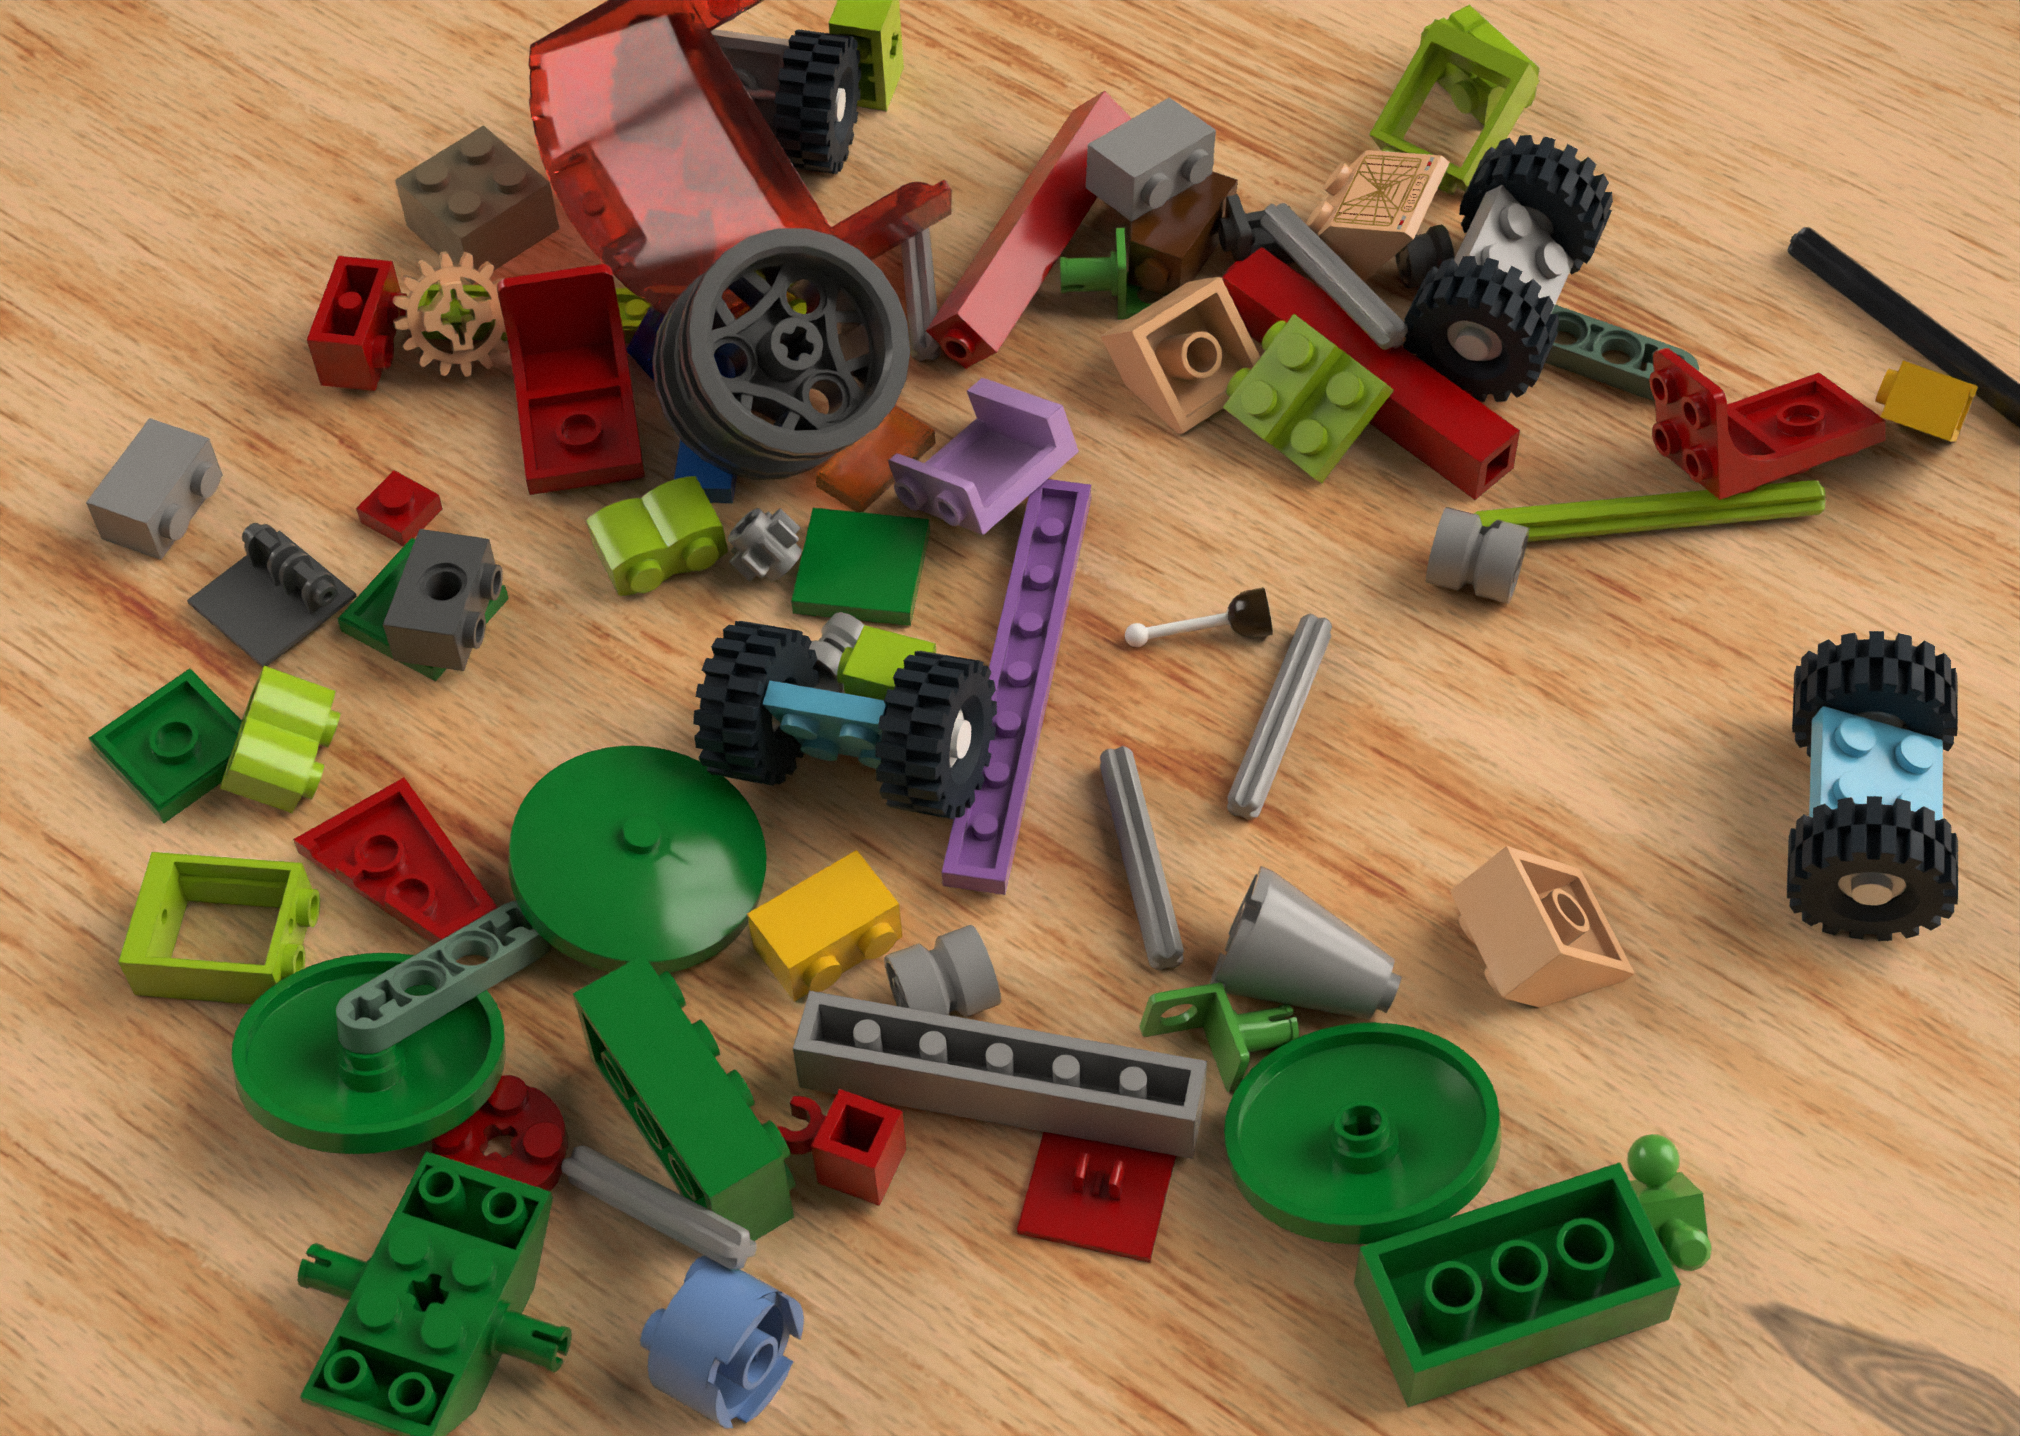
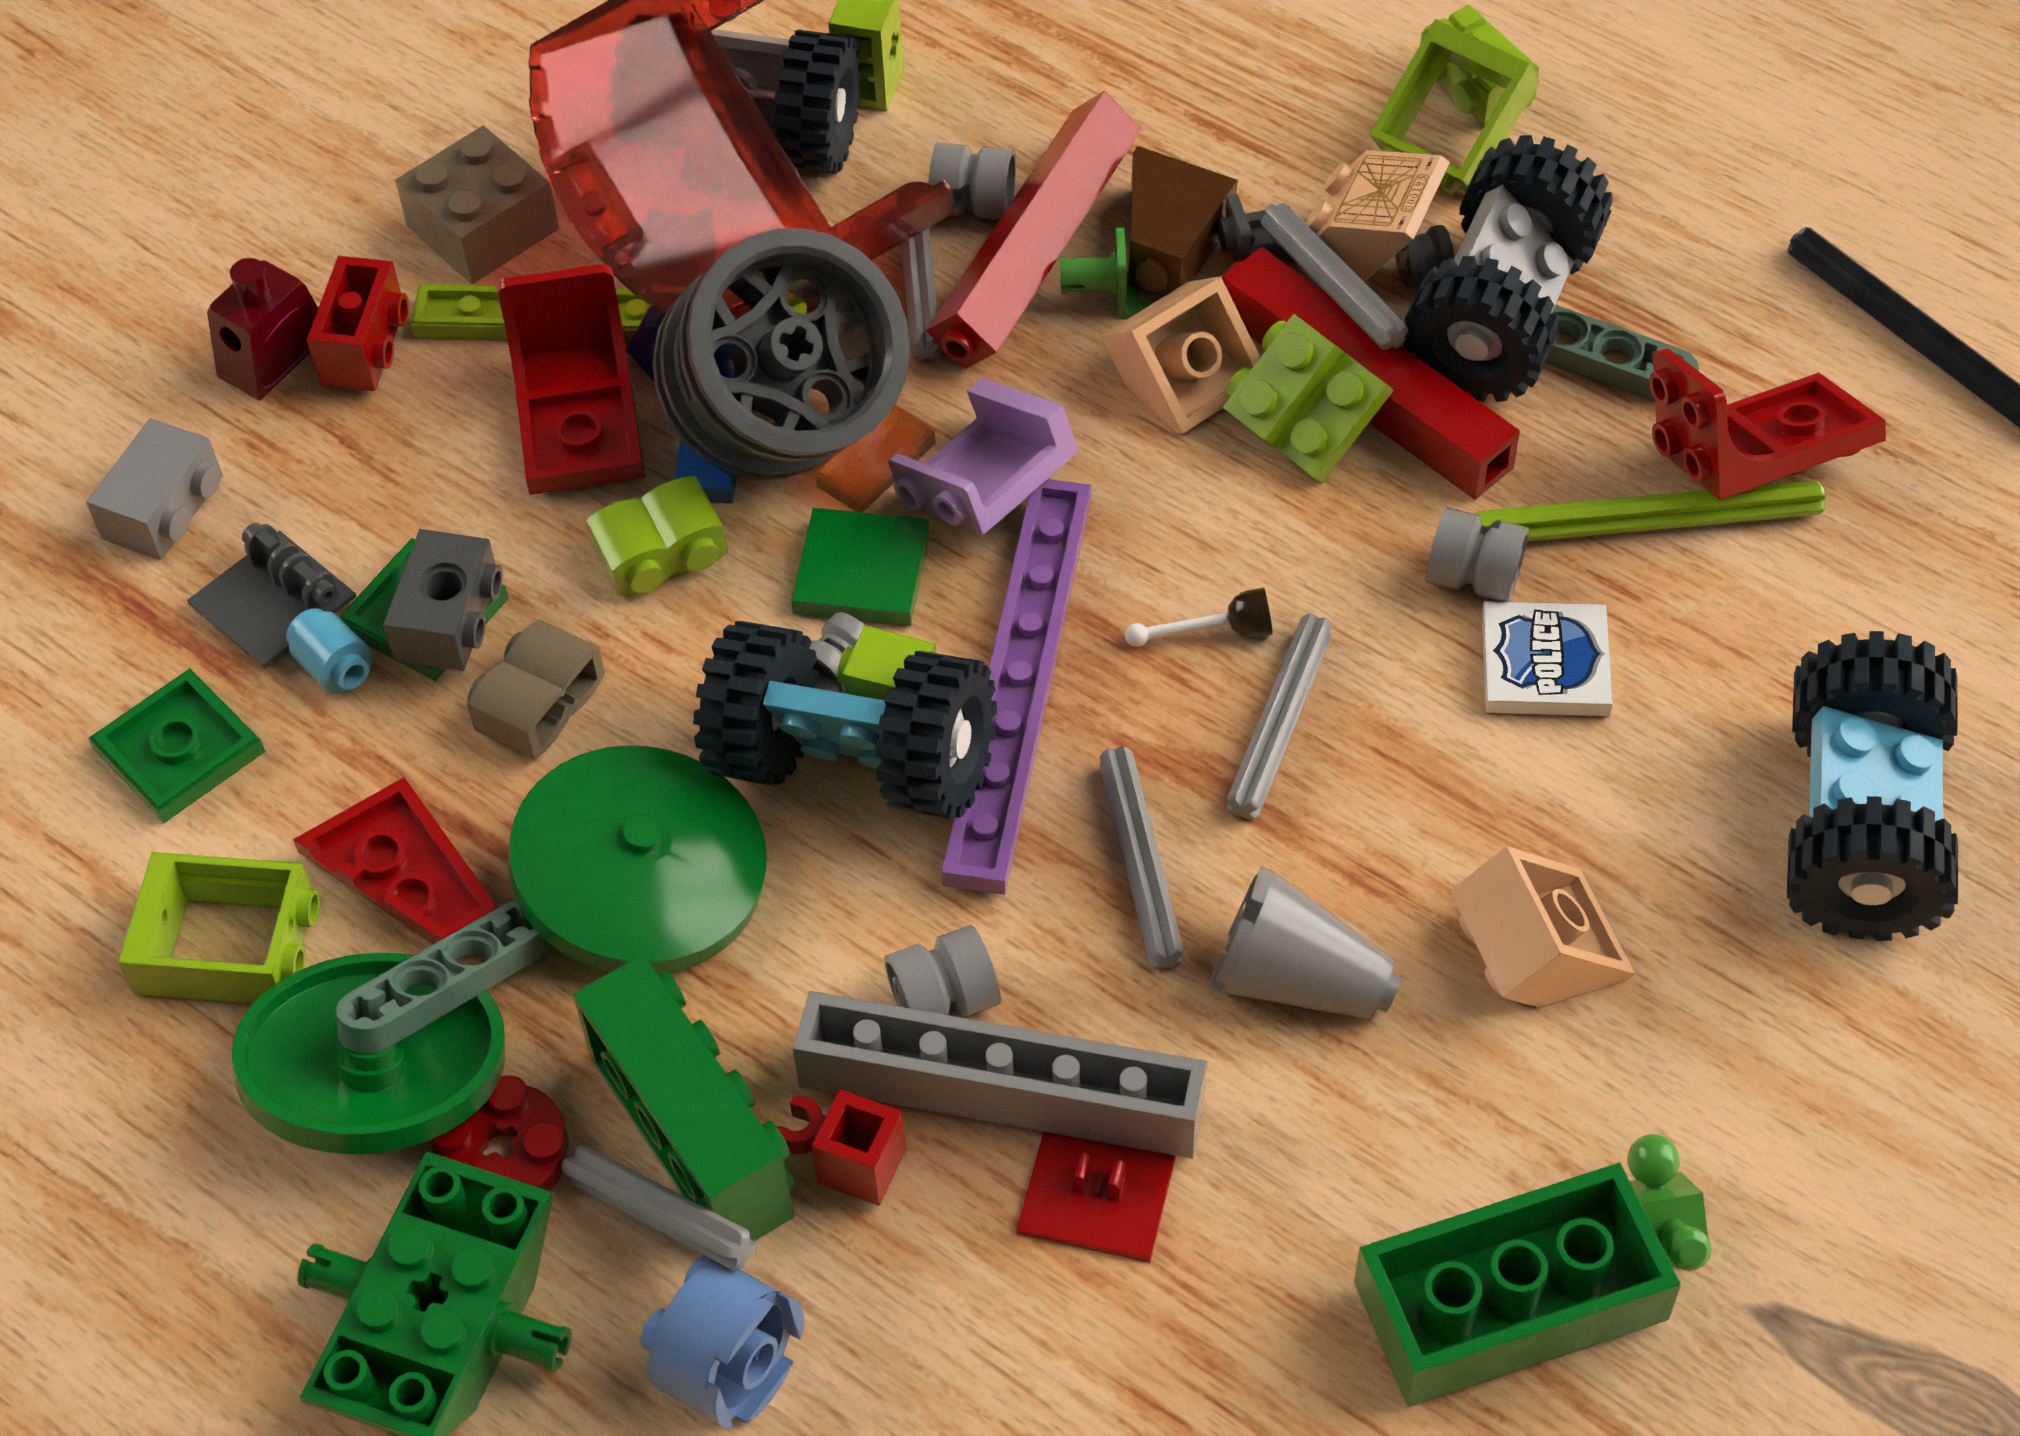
(260, 326): none -> dark red torso
(280, 740): lime brick -> none
(329, 650): none -> medium azure brick
(399, 508): red plate -> none
(429, 317): light nougat gear -> none
(535, 688): none -> dark tan brick
(764, 544): light grey gear -> none
(826, 926): yellow brick -> none
(977, 180): none -> light grey wheel
(1150, 159): light grey brick -> none
(1228, 1033): bright green bracket -> none
(1362, 1132): green dish -> none
(1546, 659): none -> tile
(1925, 400): yellow brick -> none

